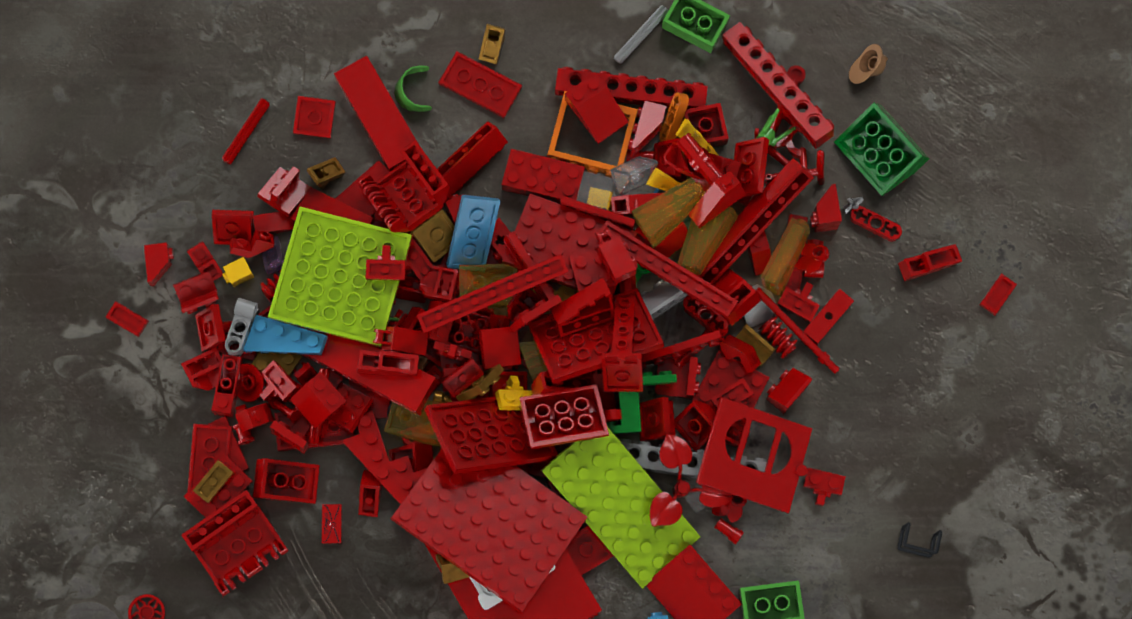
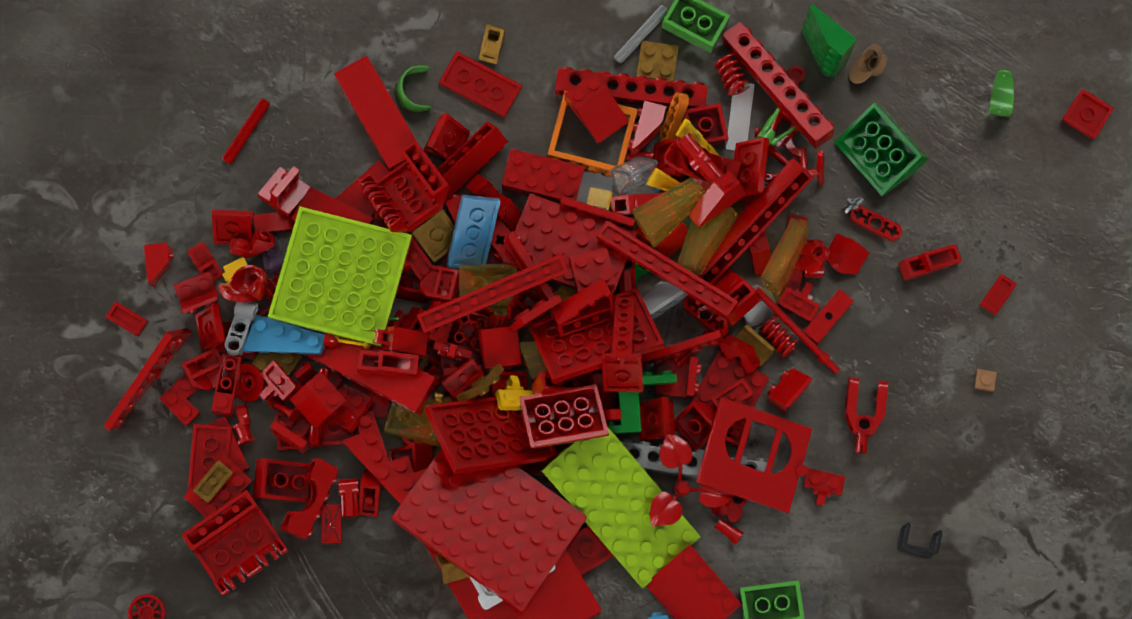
(151, 371): none -> red wing
(177, 400): none -> red plate
(245, 285): none -> red hair
(254, 417): red slope -> none
(314, 117): red plate -> none
(320, 477): none -> red arch
(326, 172): pearl gold slope -> none
(332, 340): none -> hinge
(349, 494): none -> red piece
(385, 267): red hinge -> none
(446, 137): none -> red bracket
(507, 210): none -> red arch
(616, 256): red brick -> none
(657, 60): none -> pearl gold plate
(693, 500): clear tile -> none
(730, 75): none -> red piece
(740, 117): none -> white sticker
(827, 41): none -> green slope
(827, 212): red slope -> none
(846, 255): none -> red slope
(853, 419): none -> red piece
(985, 380): none -> medium nougat plate
(1002, 94): none -> bright green piece
(1087, 114): none -> red plate

